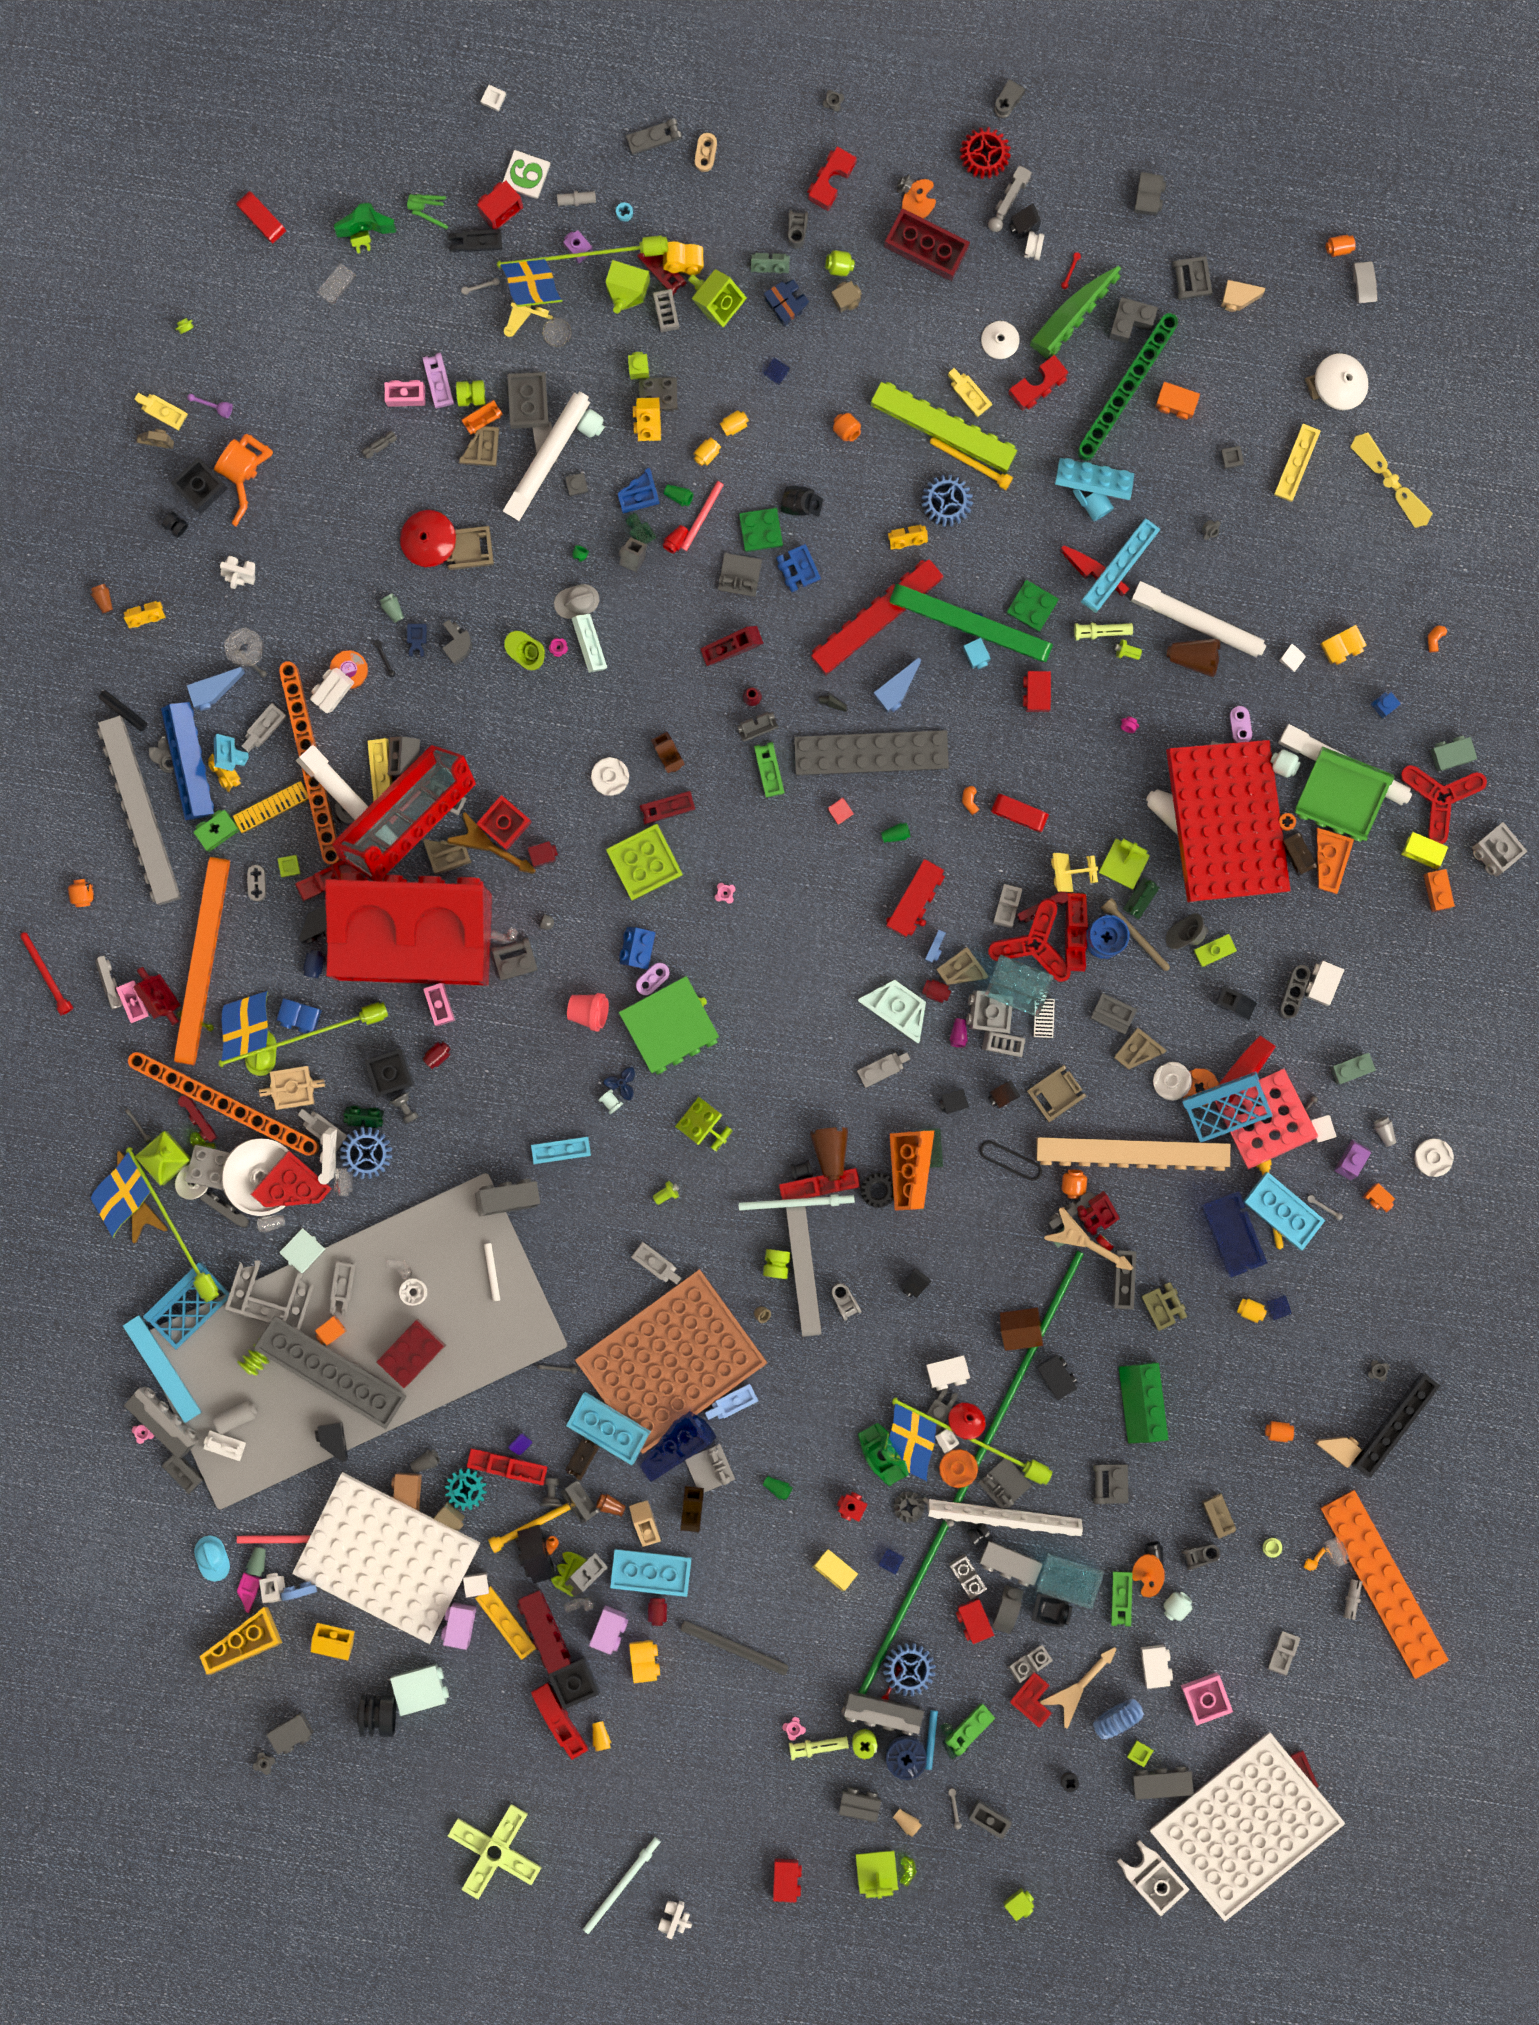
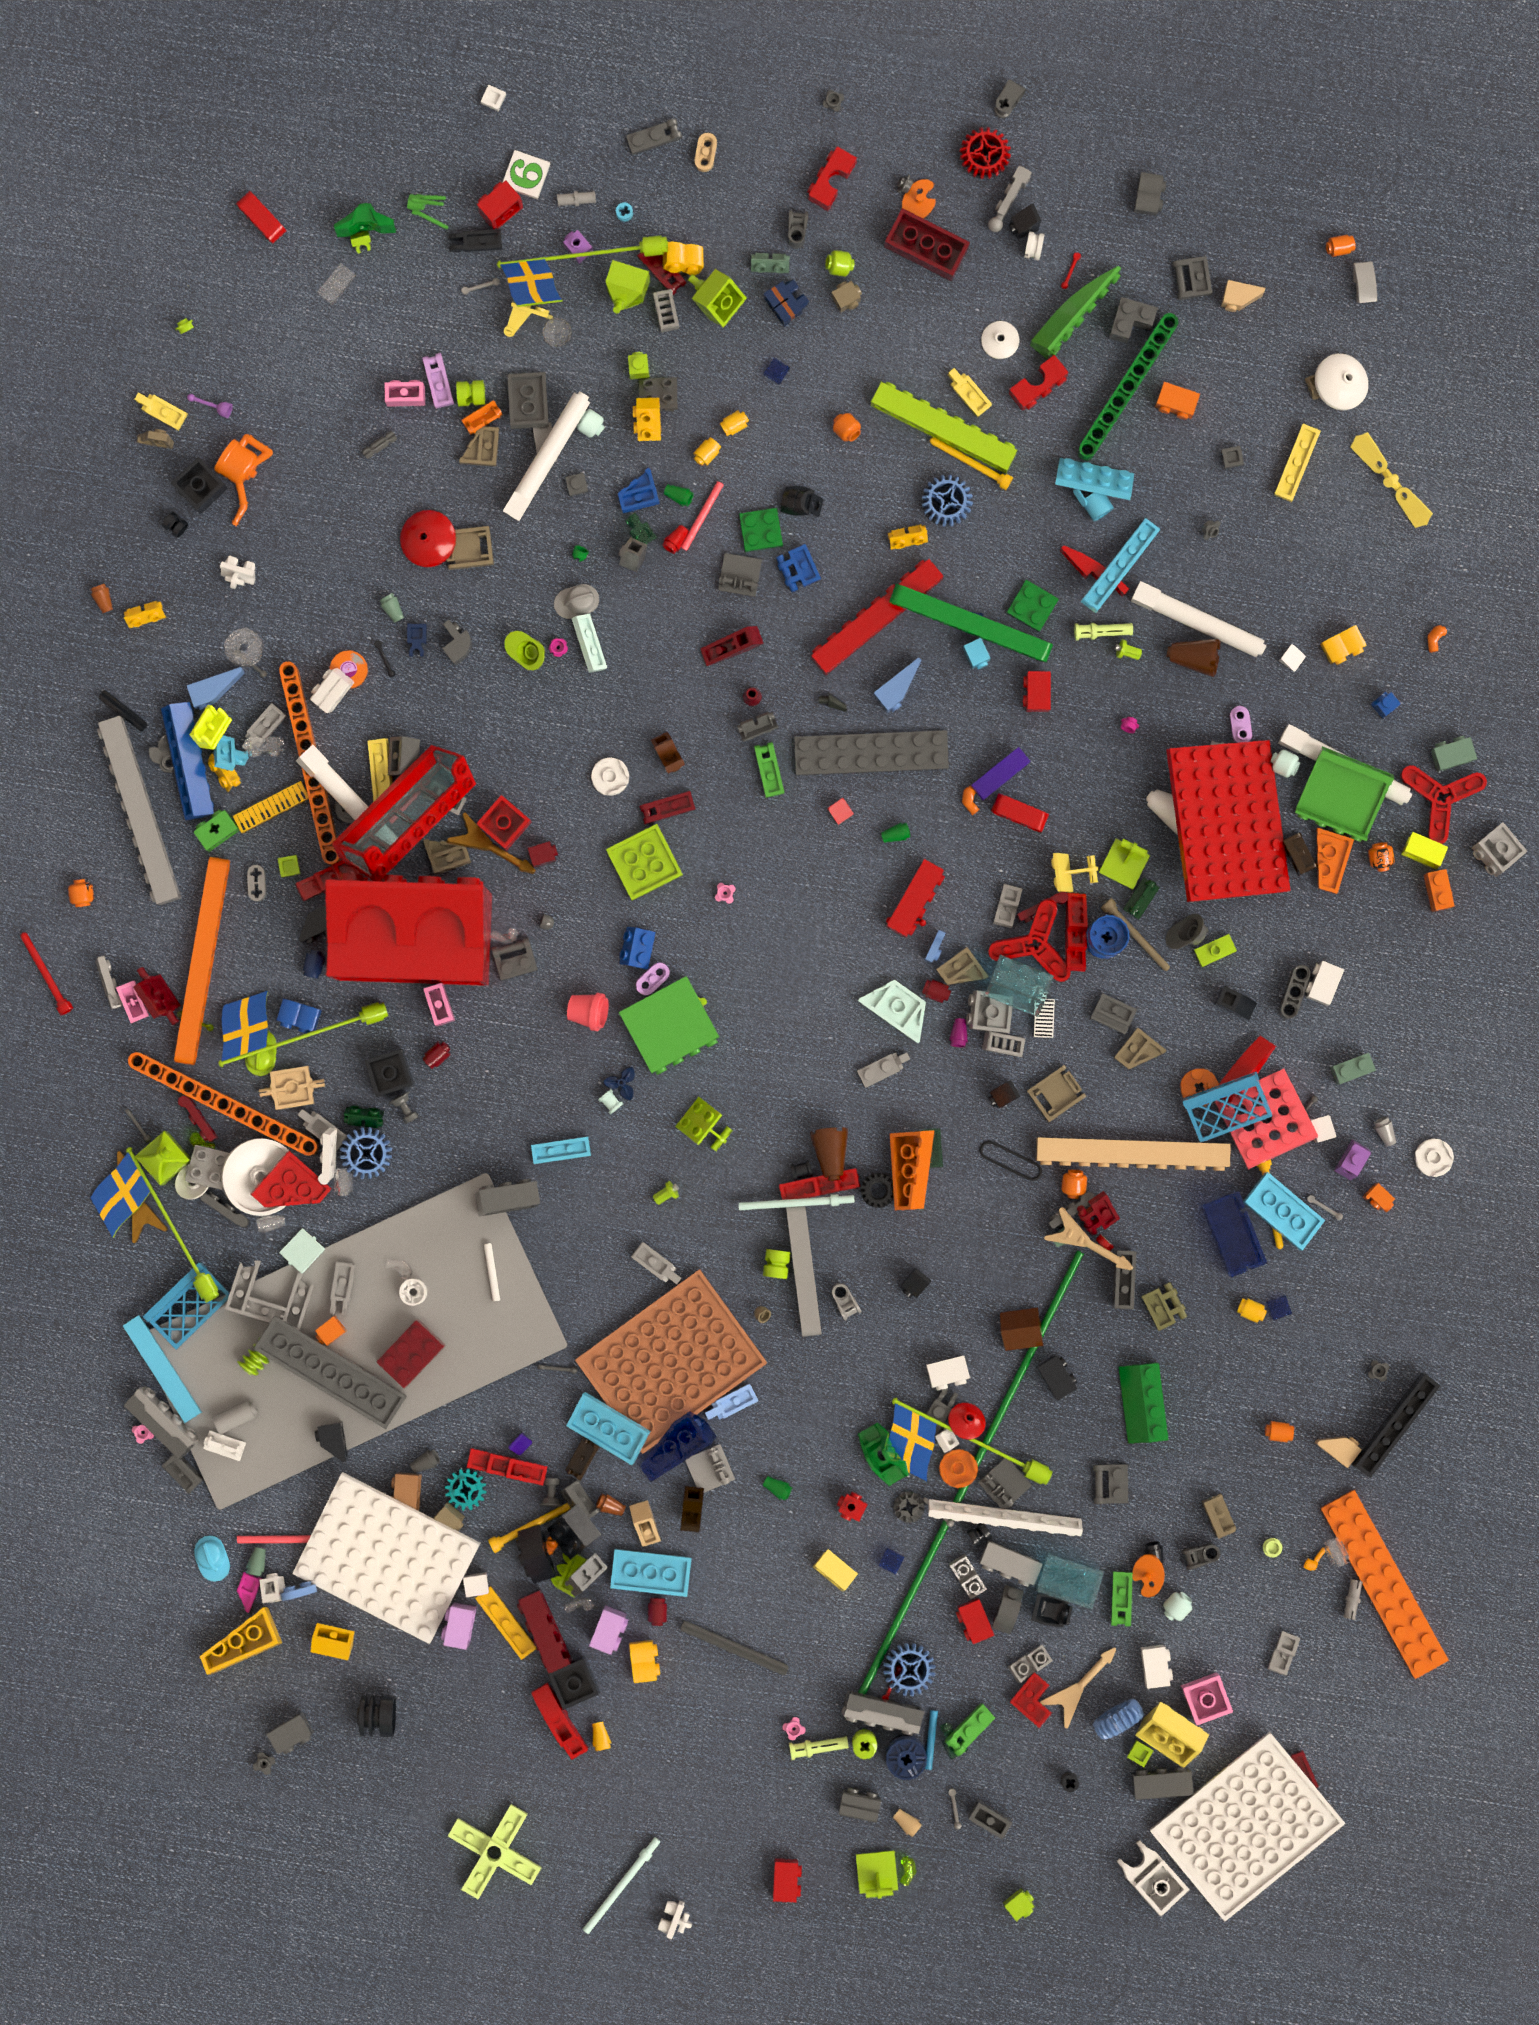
(210, 727): none -> neon yellow hinge
(256, 747): none -> clear hinge
(419, 1689): light aqua brick -> none
(573, 1532): none -> black brick
(953, 1101): black brick -> none
(1000, 773): none -> dark purple slope
(1172, 1081): white tile -> none
(1172, 1734): none -> light yellow brick
(1290, 826): orange bush -> none
(1381, 856): none -> orange head

